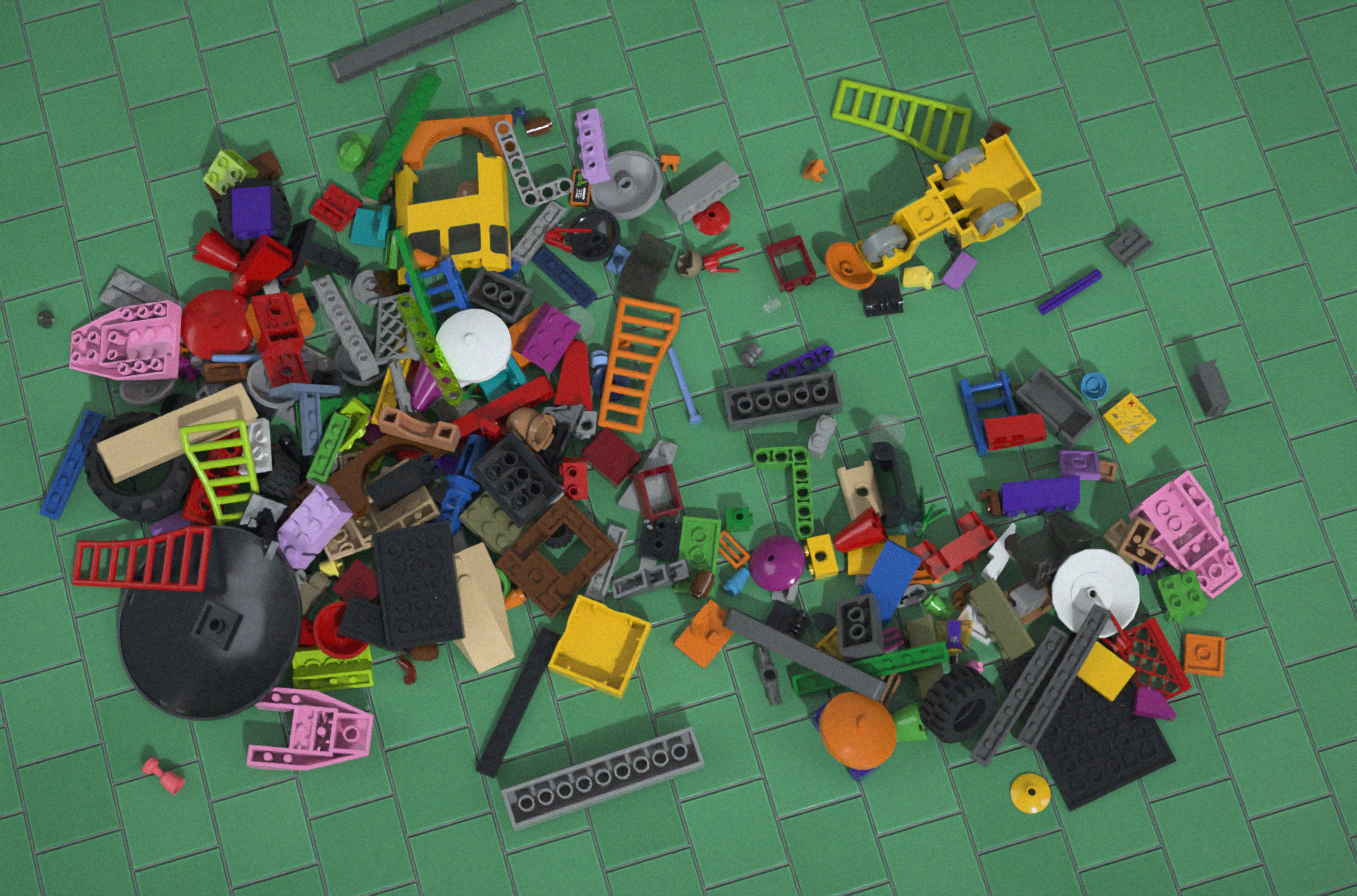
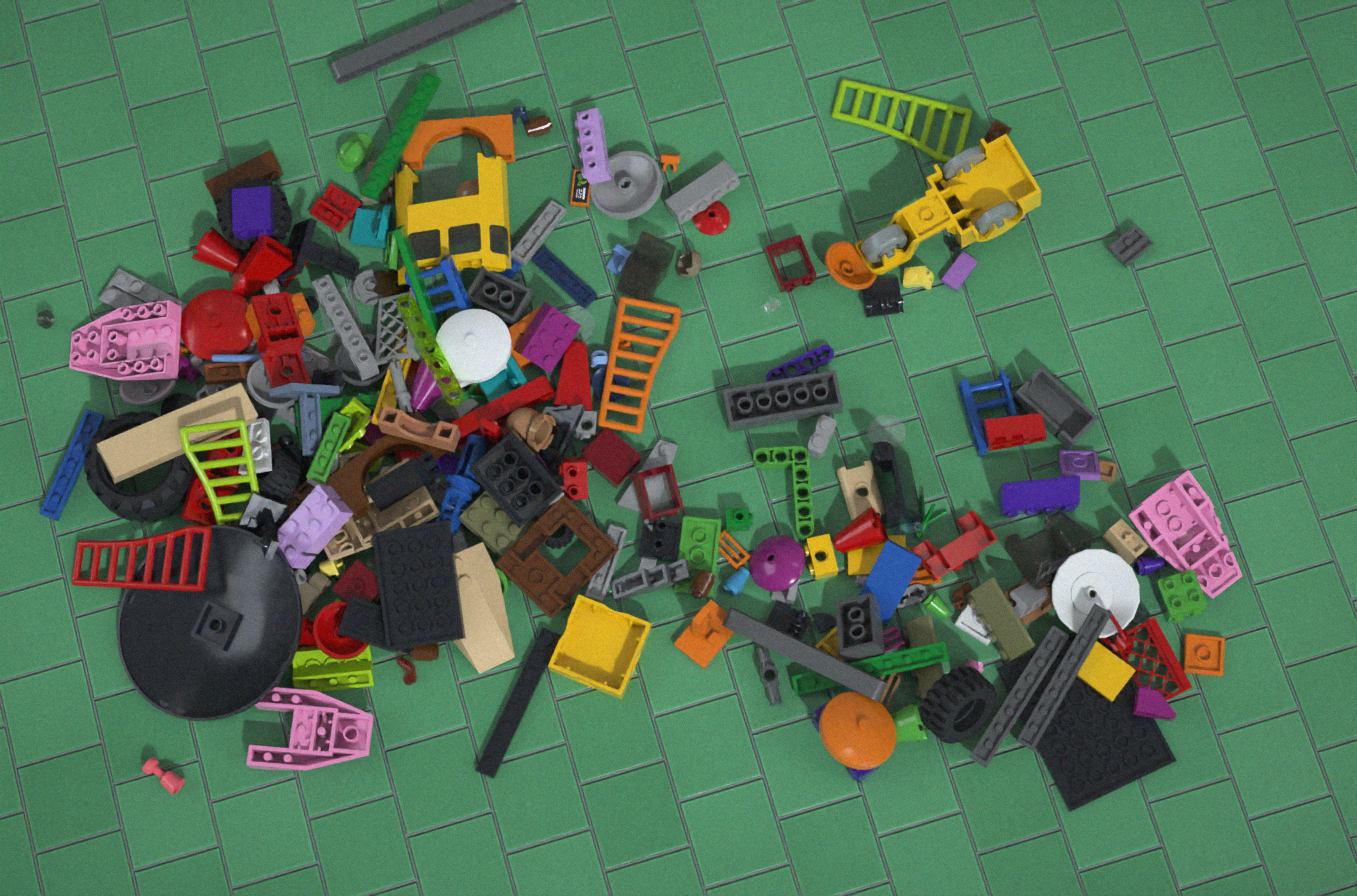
(169, 524): medium lavender tile -> none
(227, 169): lime bracket -> none
(425, 259): orange cone -> none
(514, 598): orange cone -> none
(523, 171): light grey beam -> none
(556, 239): red plant -> none
(603, 226): black dish -> none
(603, 779): light grey brick -> none
(695, 418): medium blue bar -> none
(711, 260): red plant -> none
(750, 355): dark grey wheel -> none
(813, 169): orange tile -> none
(957, 637): torso -> none
(993, 505): reddish brown bracket -> none
(998, 556): white slope -> none
(1023, 800): yellow dish -> none
(1070, 291): dark purple axle -> none
(1094, 386): dark azure hair -> none
(1129, 418): yellow tile -> none
(1135, 543): medium nougat brick -> none
(1210, 389): dark grey window -> none

